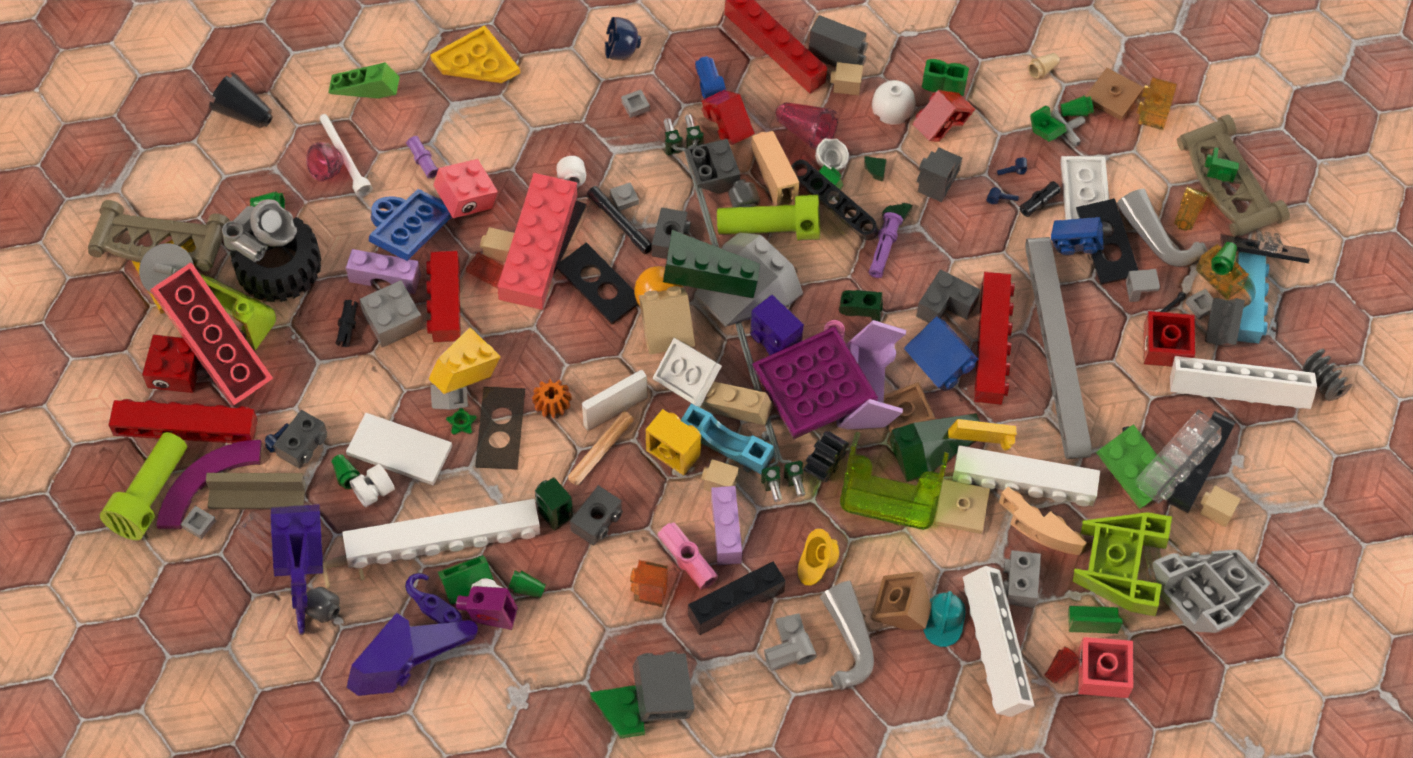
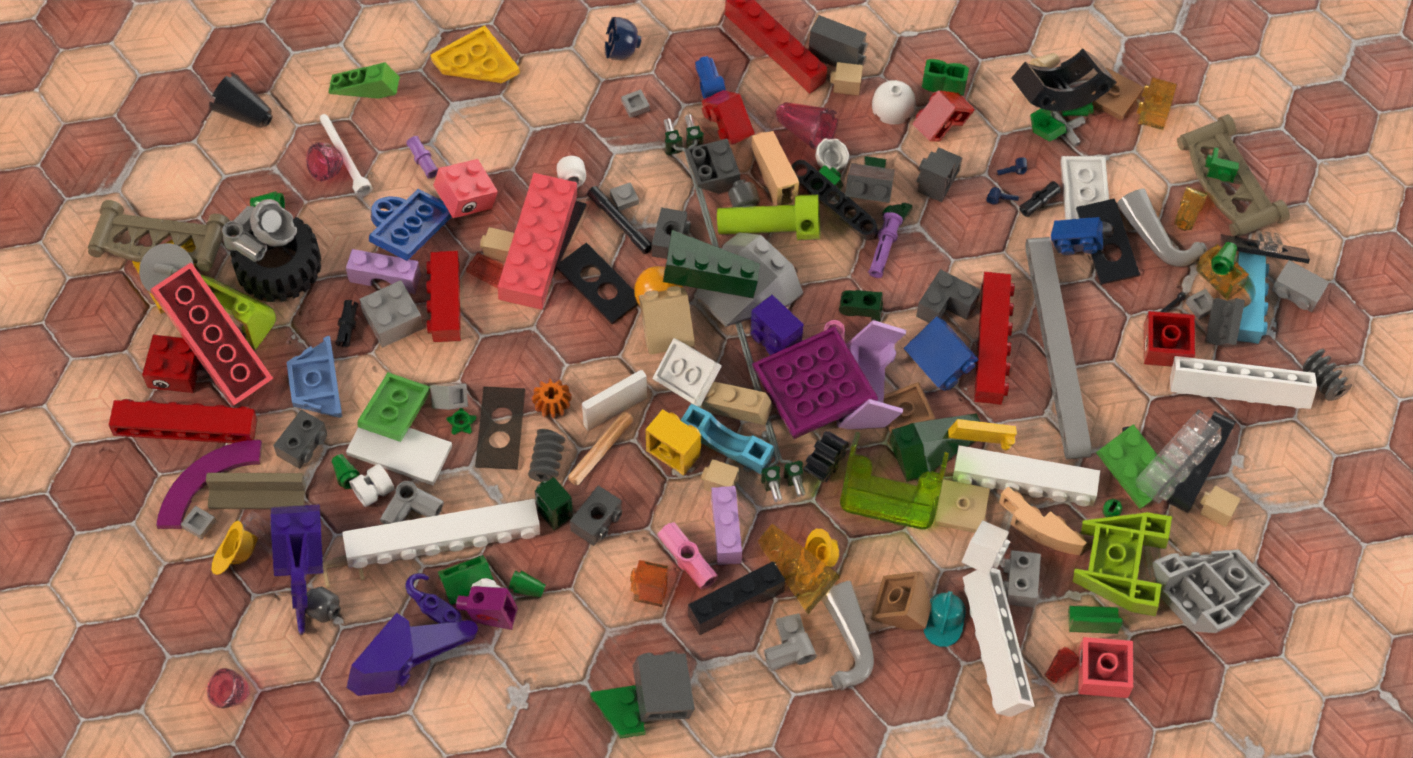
(130, 512): lime piece -> none
(227, 689): none -> clear pink hat
(234, 549): none -> yellow piece
(271, 439): dark blue hand -> none
(315, 380): none -> medium blue wing
(393, 407): none -> bright green plate
(420, 502): none -> light grey piece
(464, 363): yellow wedge -> none
(546, 455): none -> dark grey piece
(803, 572): none -> clear yellow wing
(870, 182): none -> dark grey brick
(986, 547): none -> white brick
(1046, 85): none -> black window
(1117, 511): none -> green hinge
(1140, 282): light grey panel -> none
(1300, 286): none -> light grey brick

